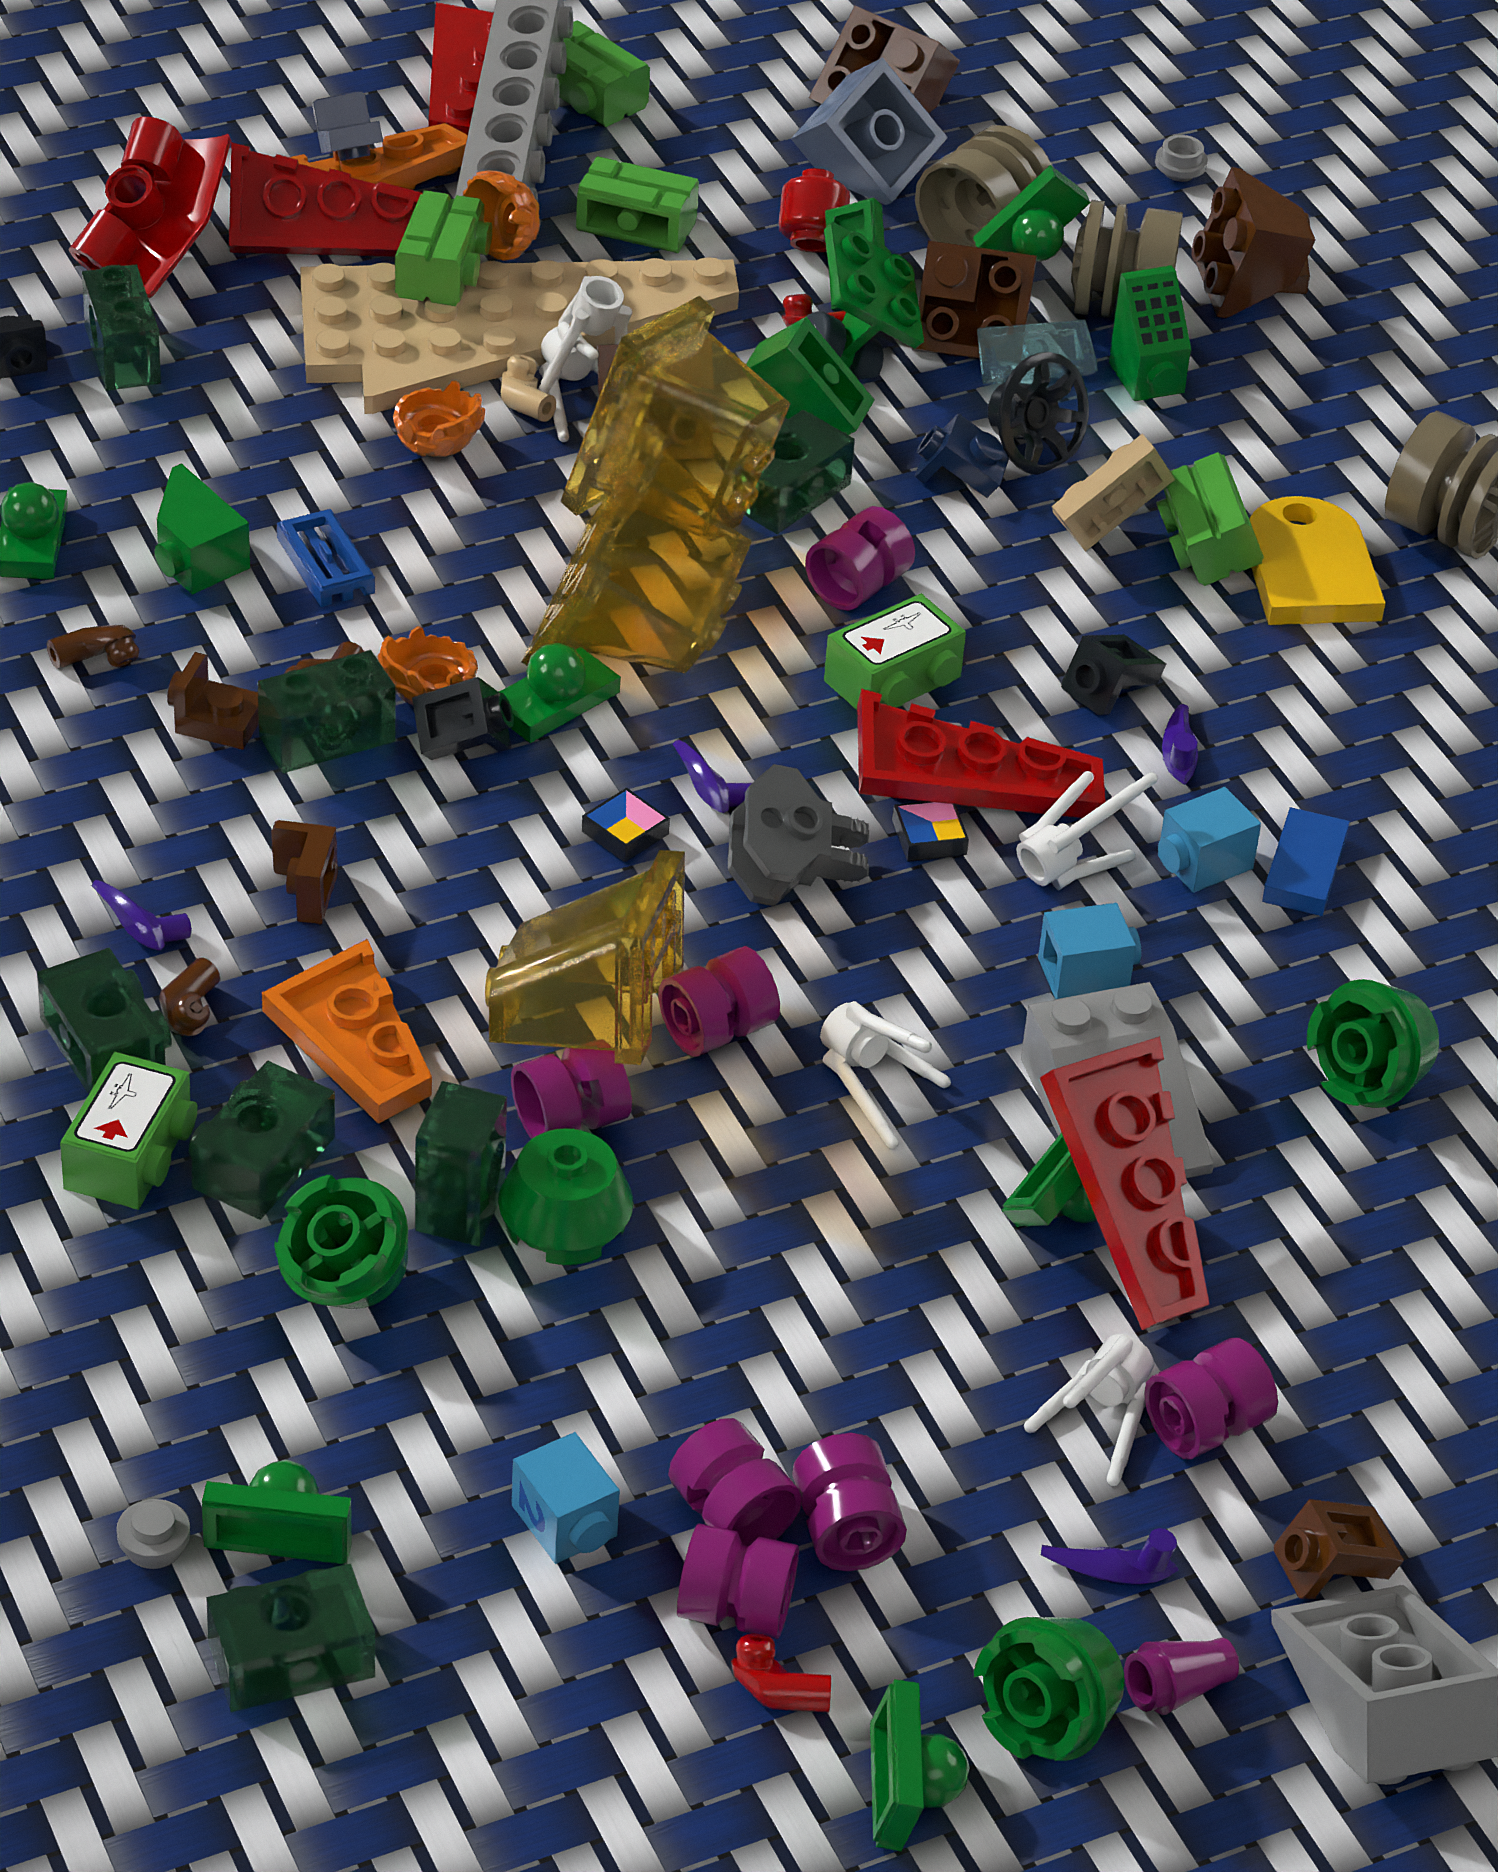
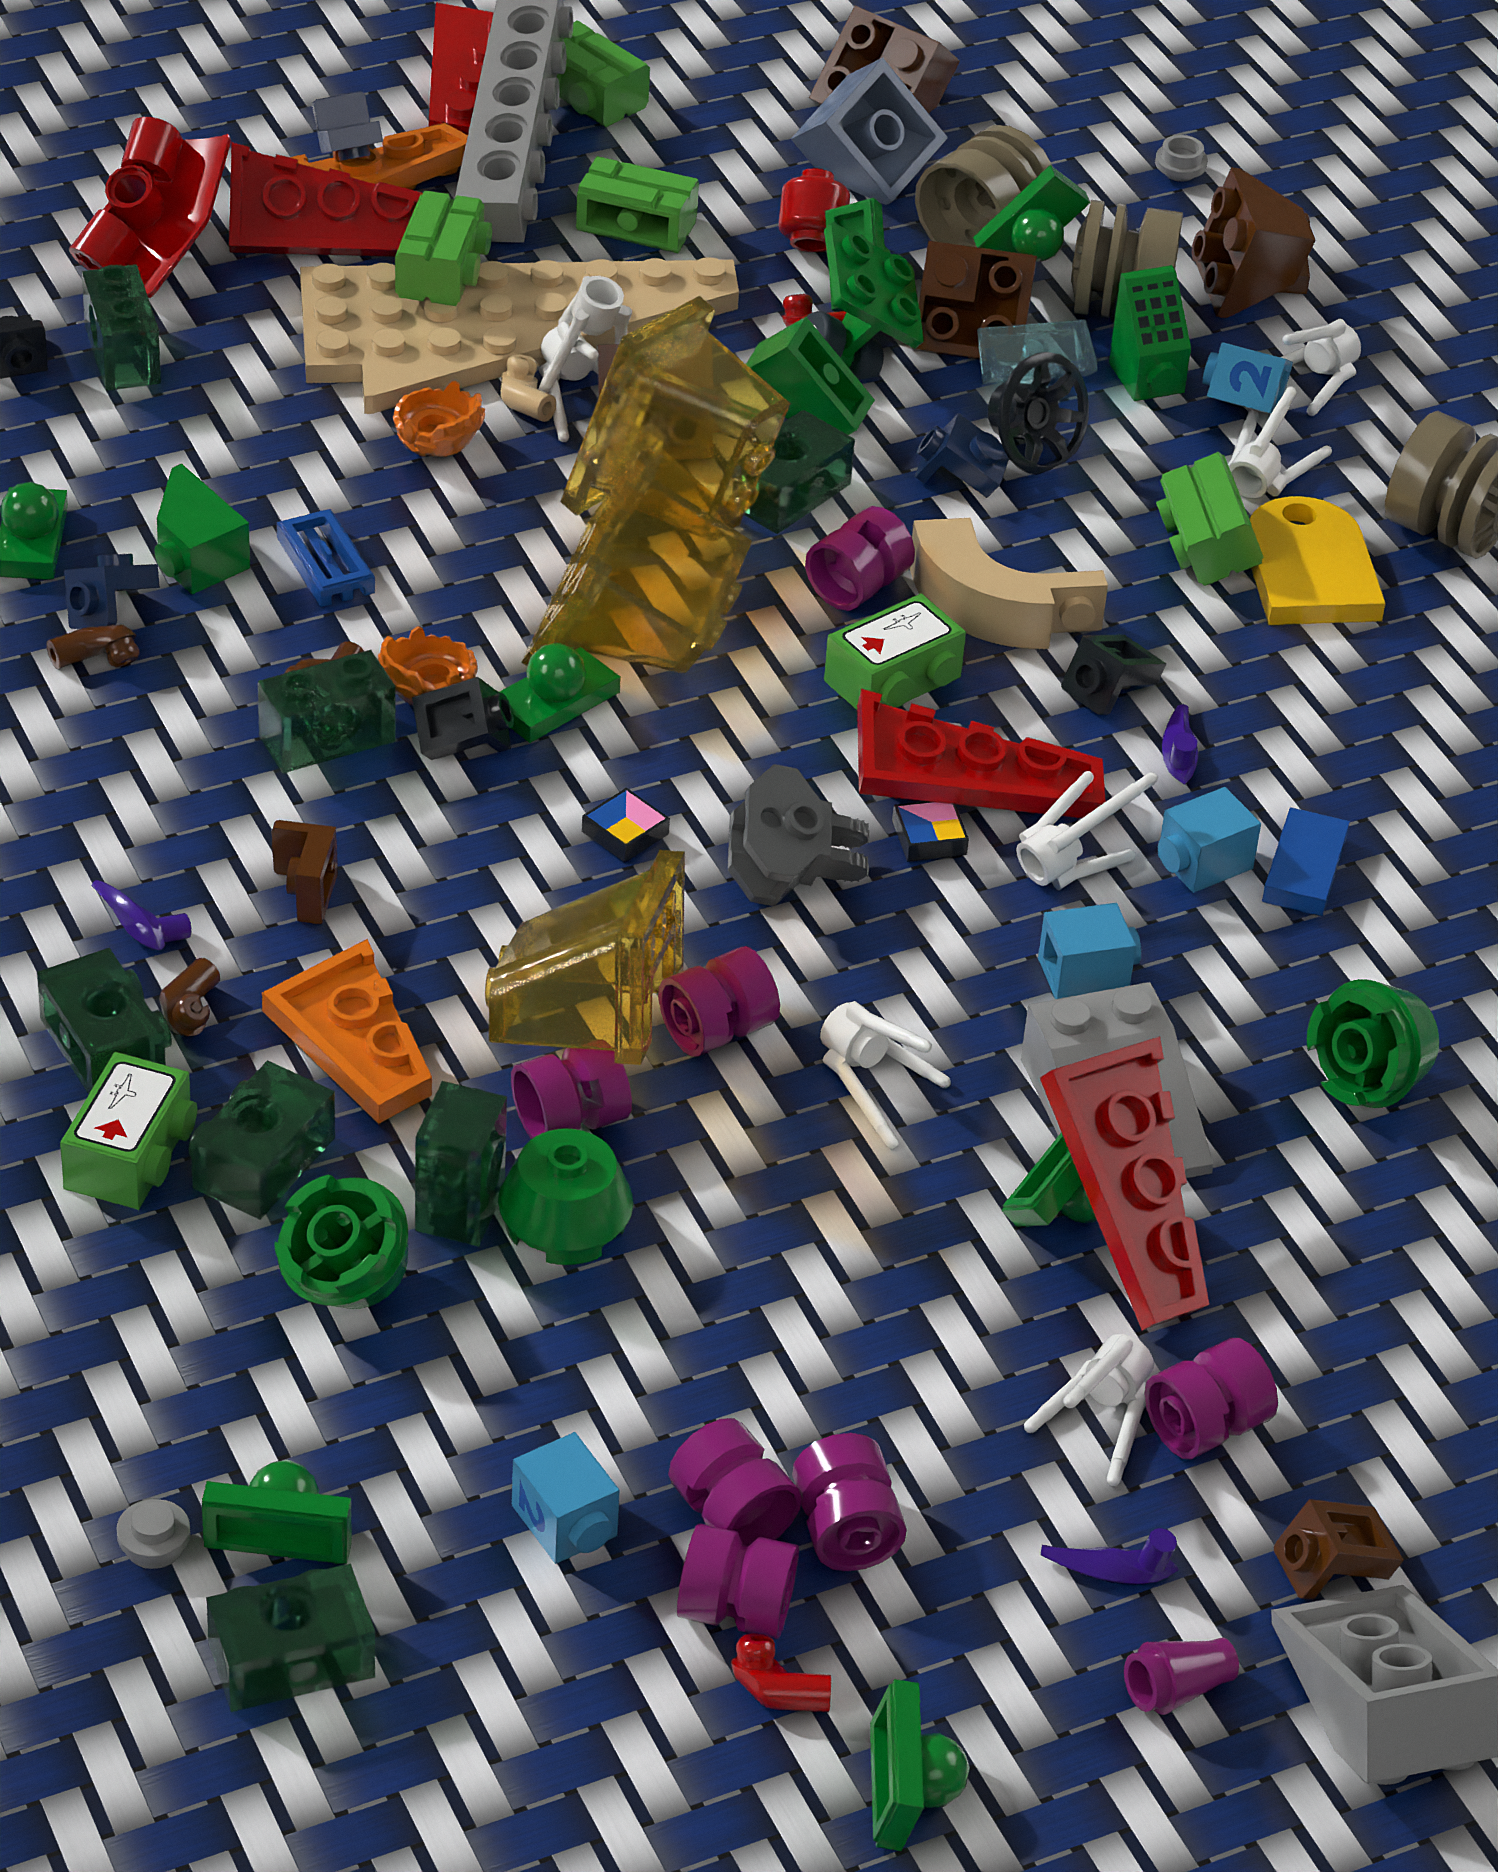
(92, 590): none -> dark blue bracket
(211, 708): reddish brown bracket -> none
(510, 210): orange hair -> none
(708, 783): dark purple bar -> none
(996, 600): none -> tan arch
(1049, 1686): green cone -> none
(1112, 492): tan bracket -> none
(1246, 377): none -> dark azure brick
(1258, 463): none -> white plant
(1328, 351): none -> white plant

